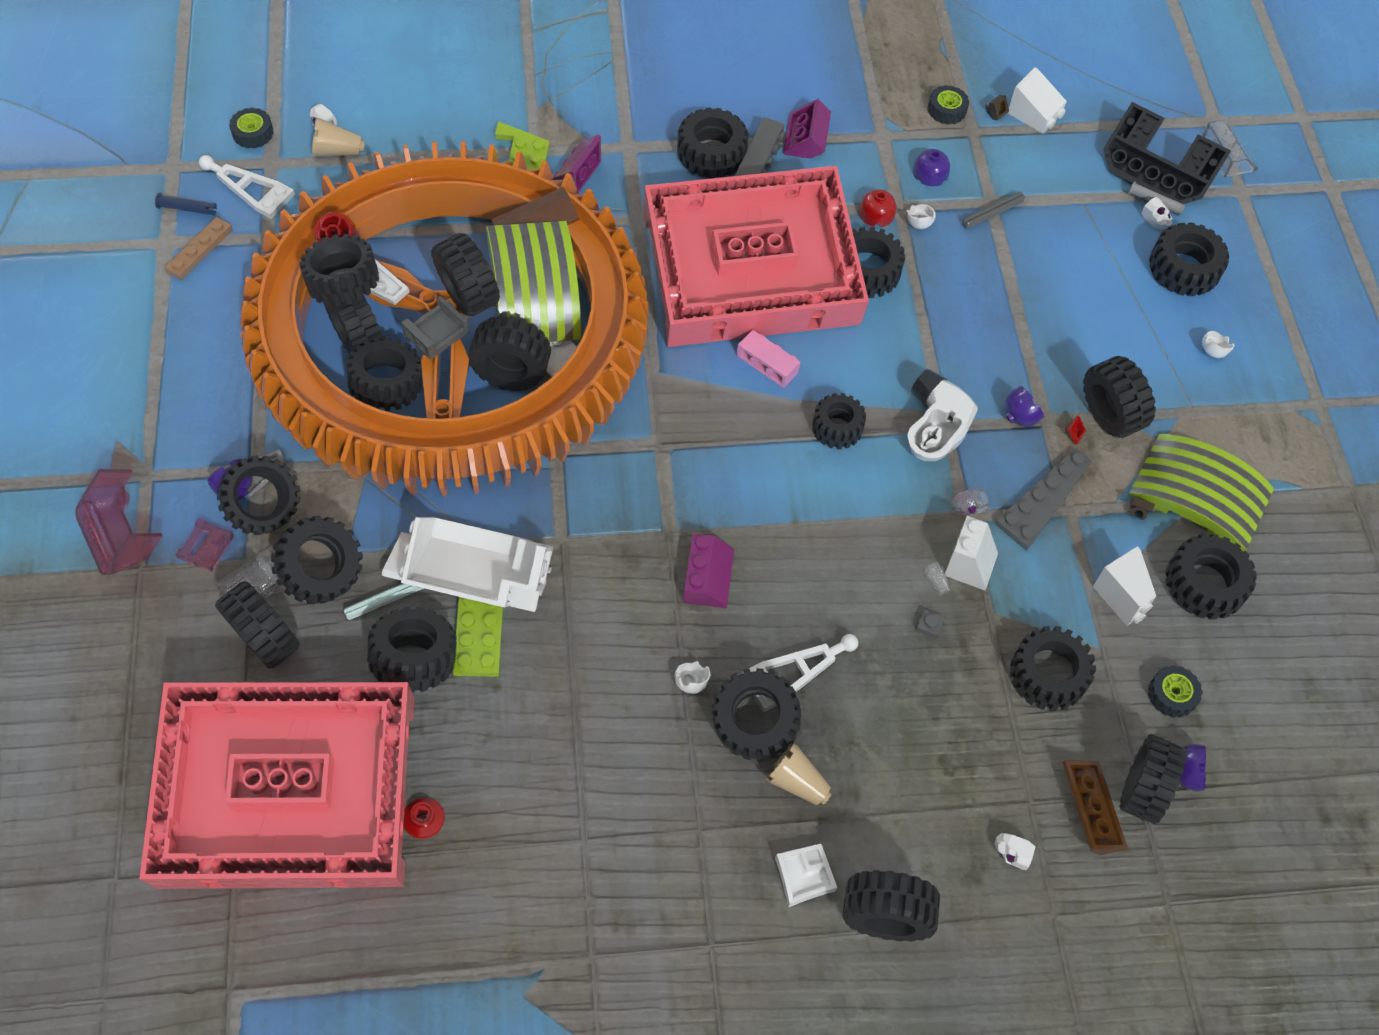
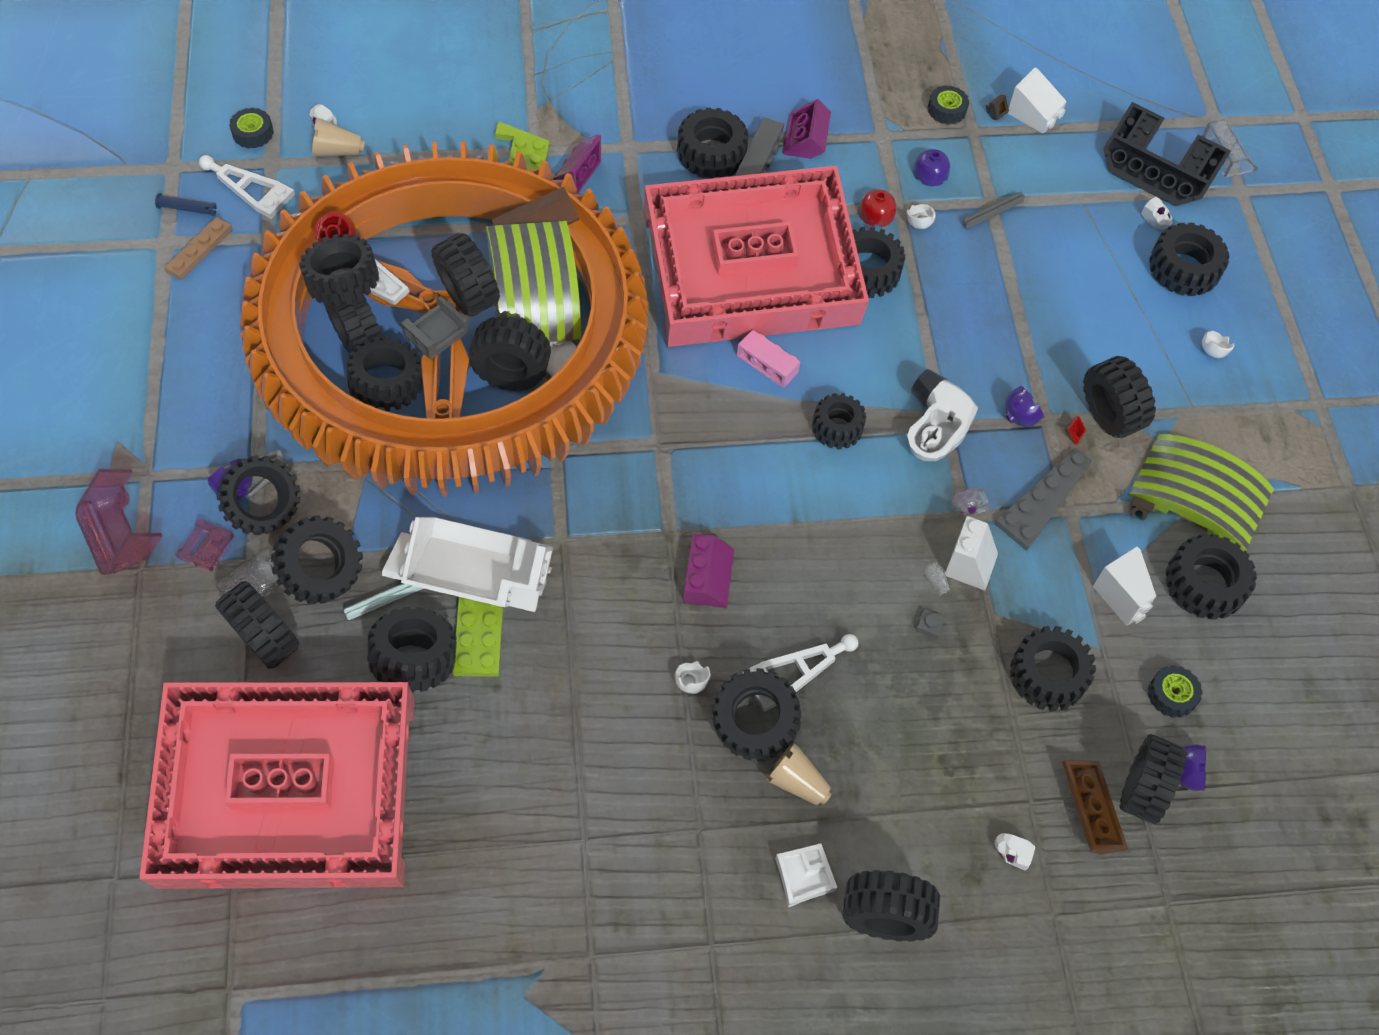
(424, 828): red piece -> none
(1148, 194): light grey pin -> none

